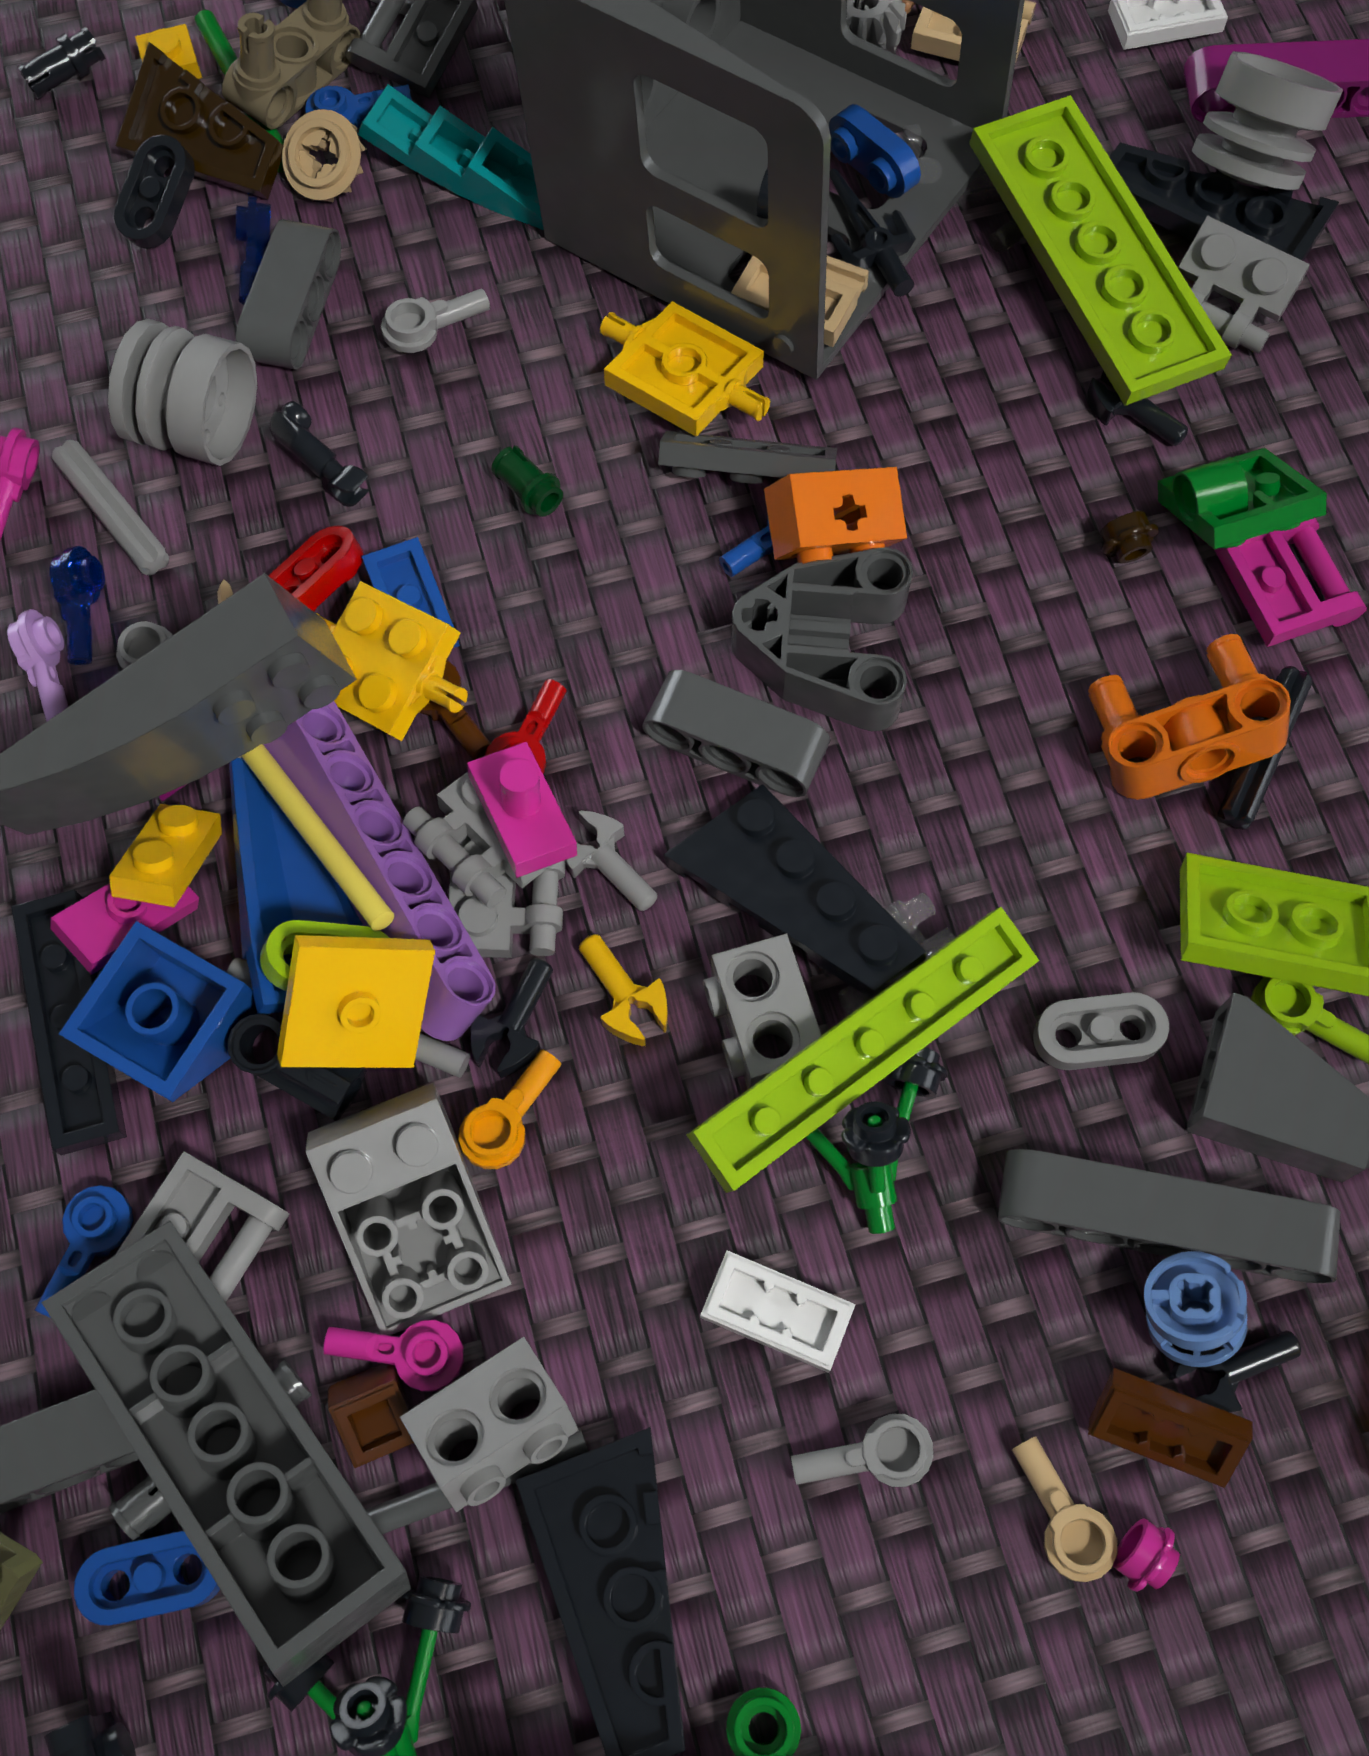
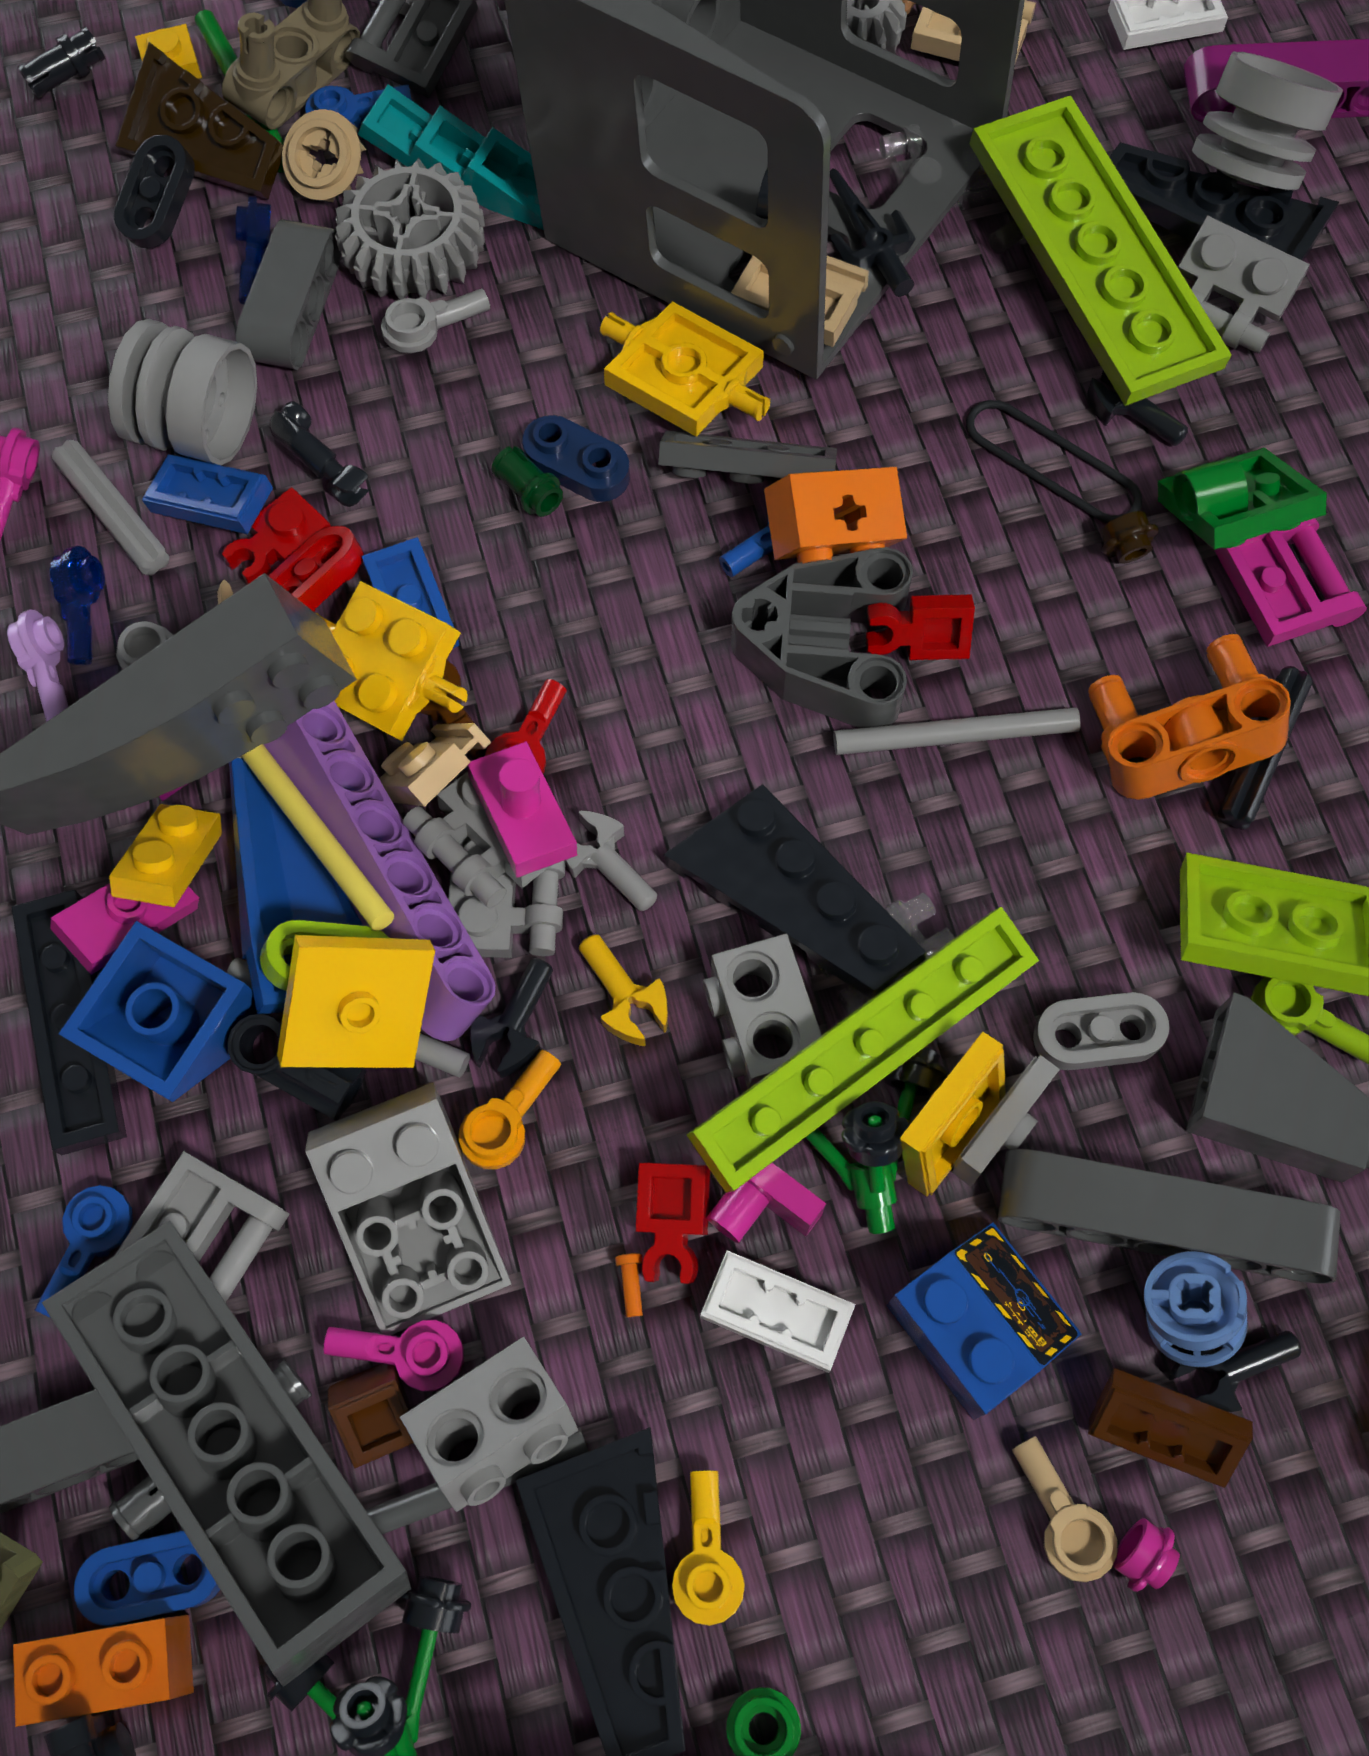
(102, 1670): none -> orange brick
(207, 493): none -> blue plate
(276, 535): none -> red plate
(410, 229): none -> light grey gear
(423, 770): none -> tan plate
(573, 458): none -> dark blue plate
(631, 1284): none -> orange piece
(672, 1205): none -> red plate
(707, 1581): none -> yellow plate
(737, 733): dark grey beam -> none
(770, 1189): none -> dark pink tile
(874, 151): blue plate -> none
(893, 1450): light grey plate -> none
(931, 630): none -> red plate
(954, 1115): none -> yellow plate
(956, 731): none -> light grey bar
(983, 1321): none -> blue slope
(998, 404): none -> black piece
(1007, 1123): none -> light grey plate

